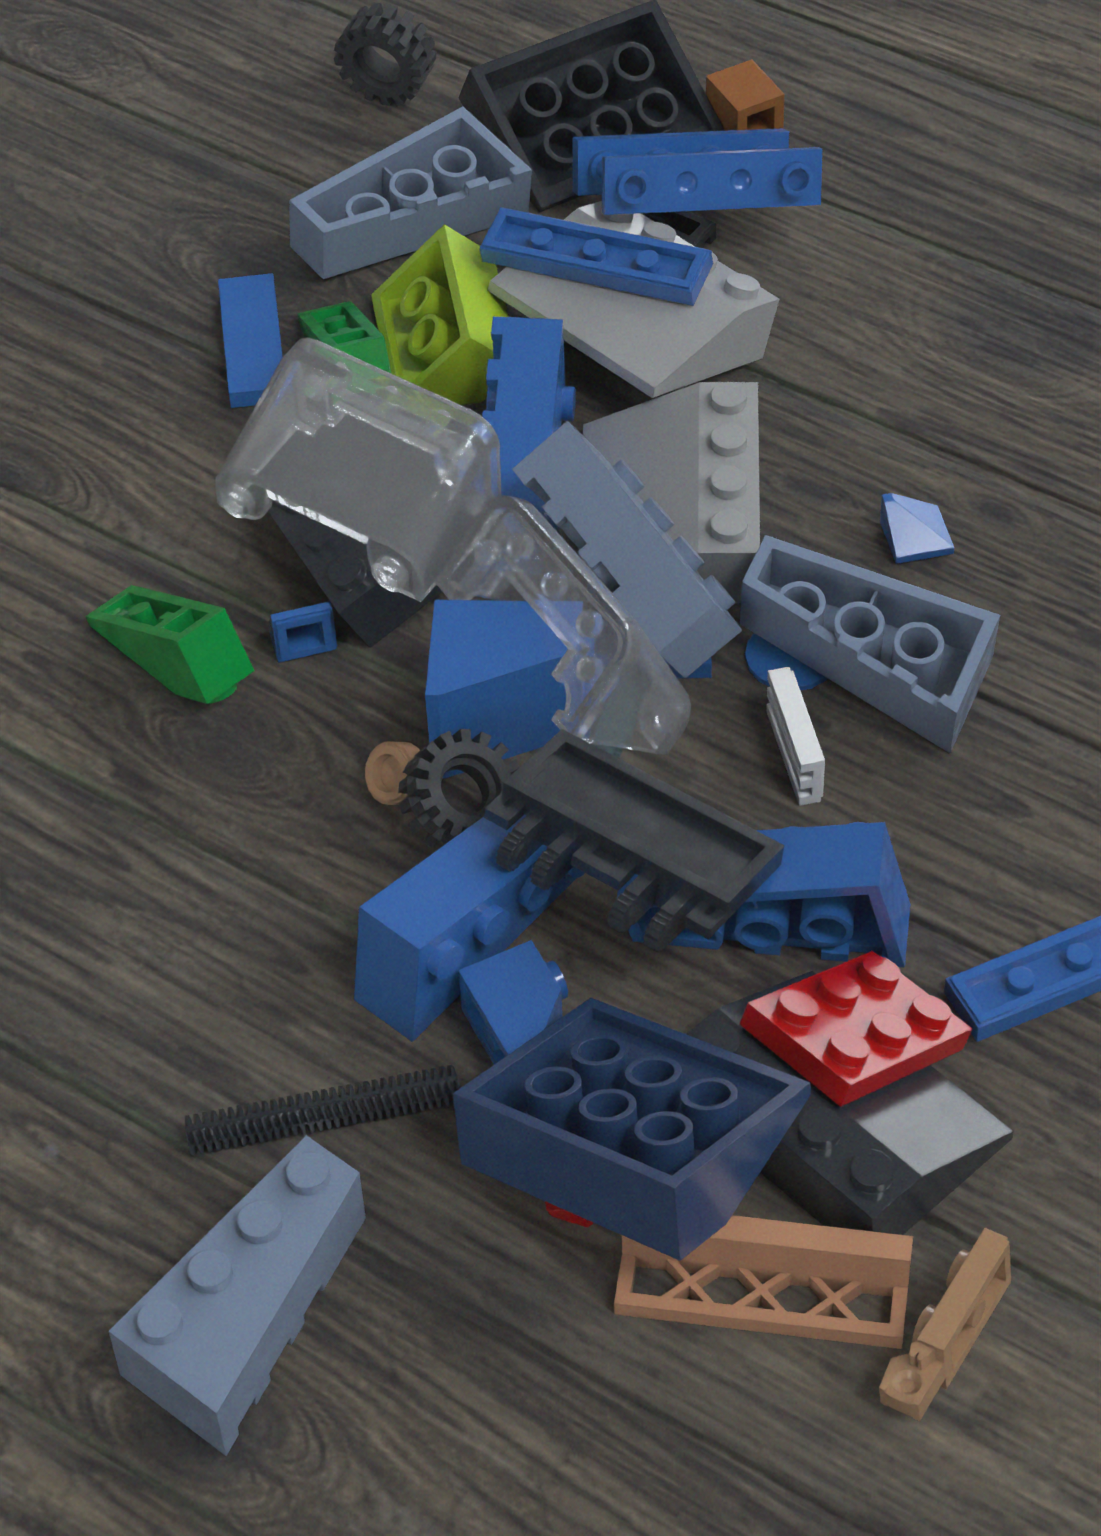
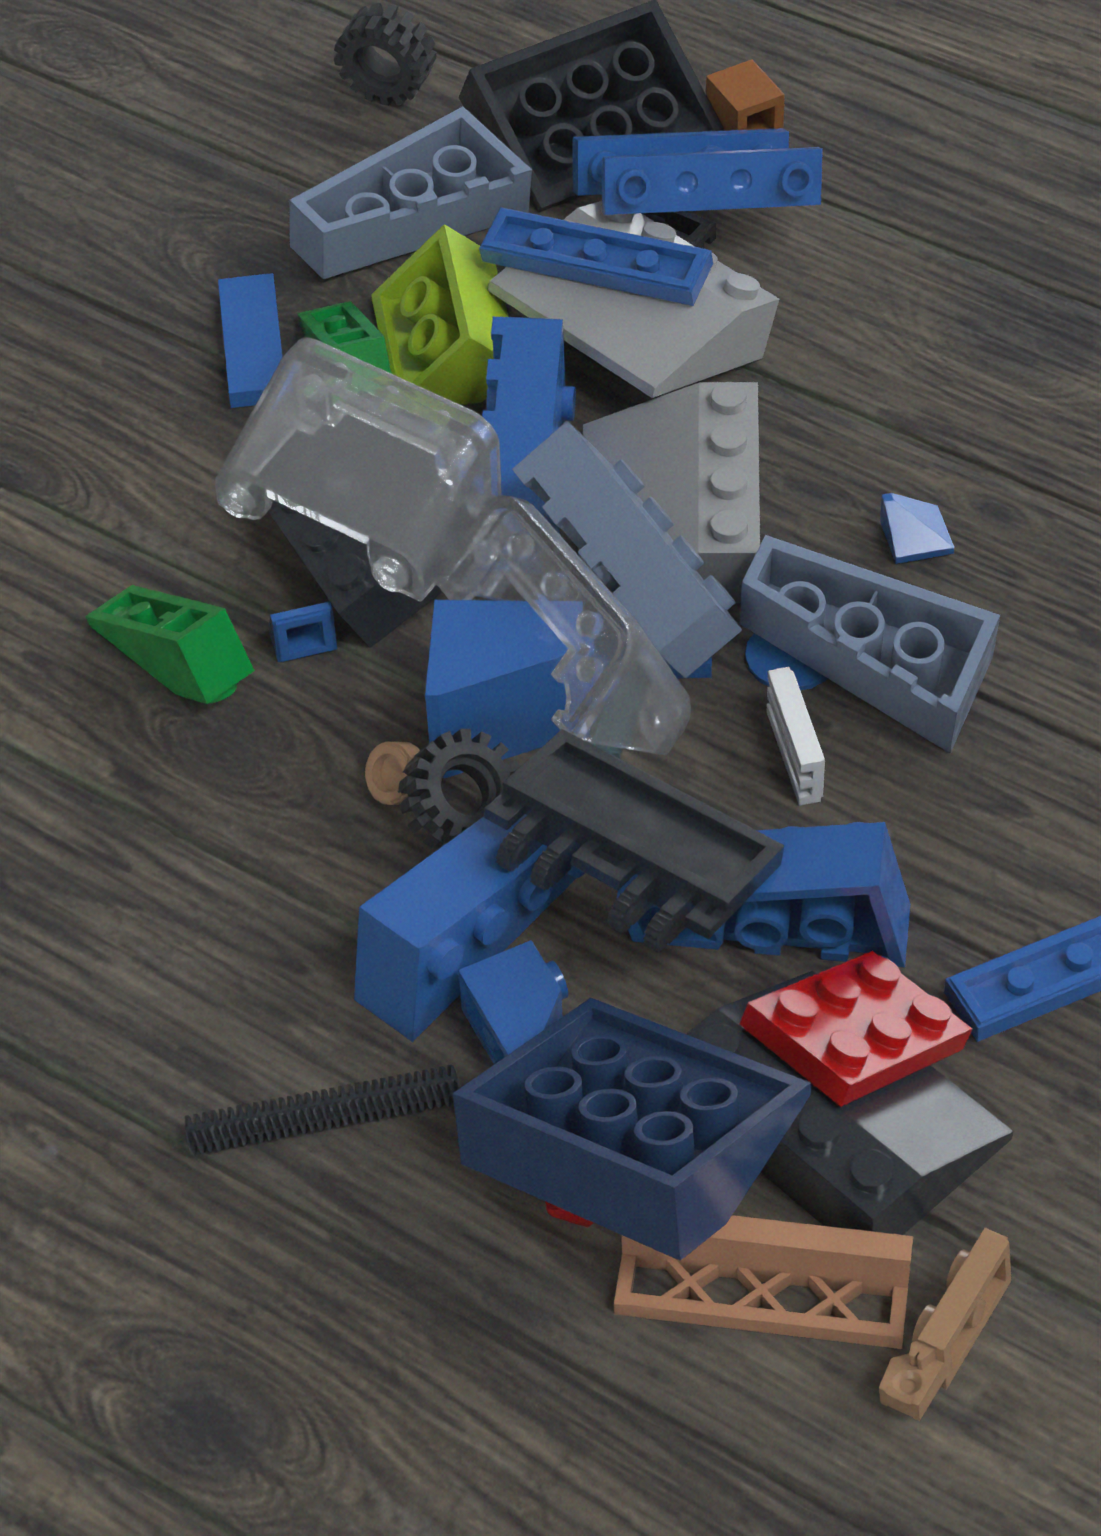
(241, 1294): sand blue wedge -> none

